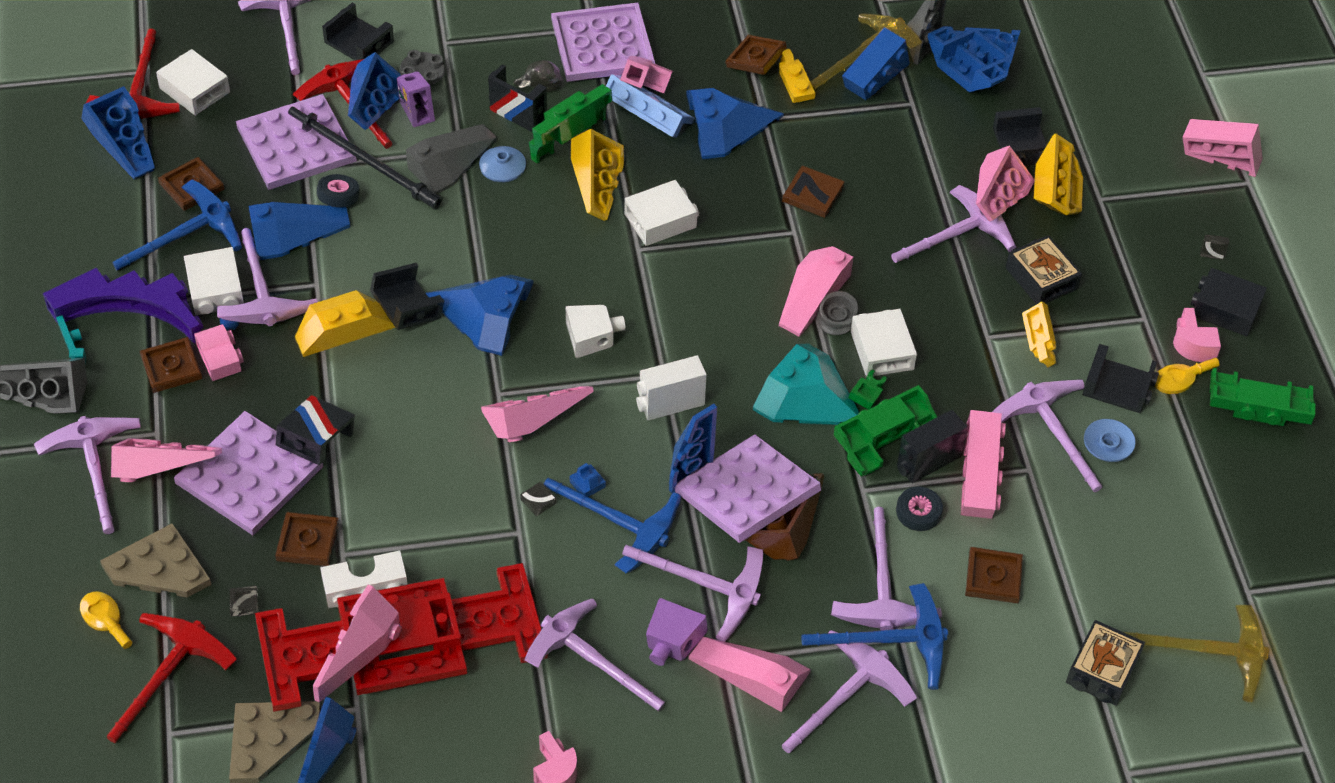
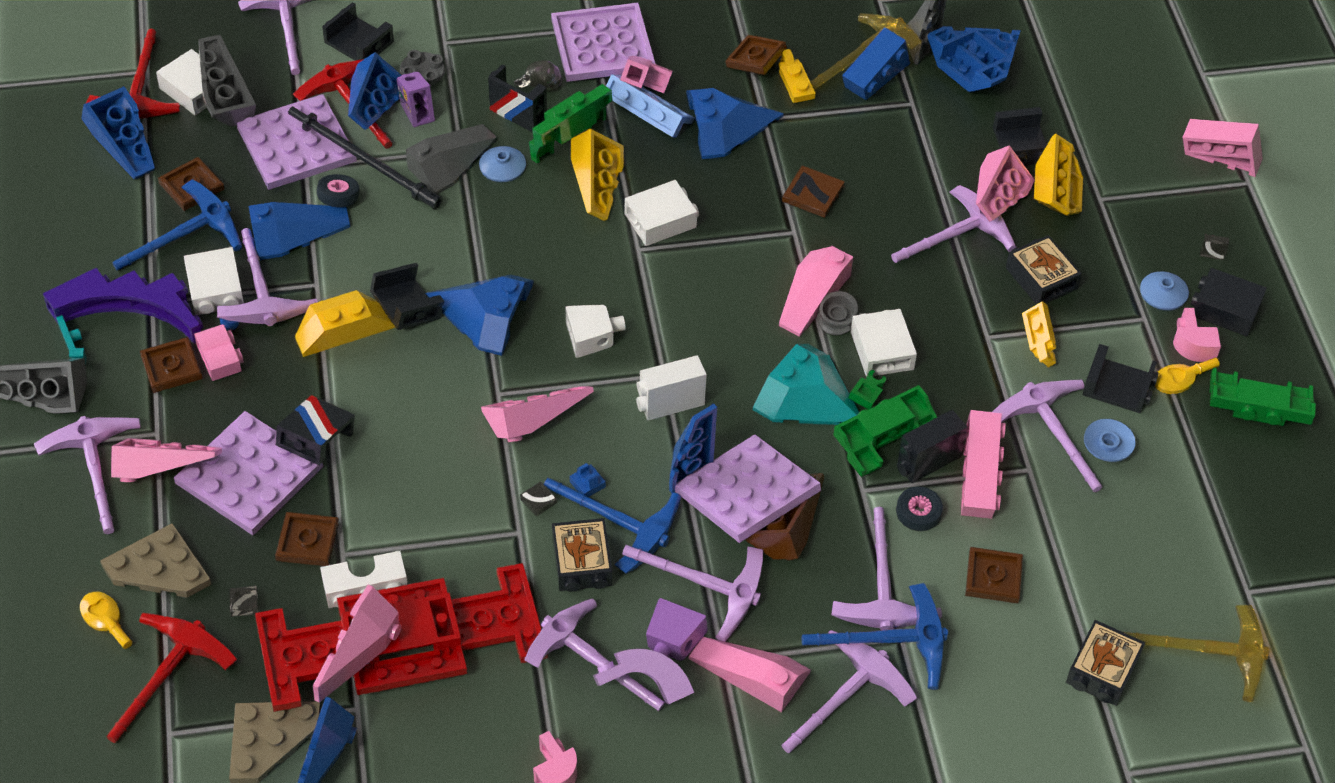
(222, 83): none -> dark grey wedge
(582, 554): none -> brick
(663, 670): none -> lavender arch
(1164, 290): none -> medium blue dish

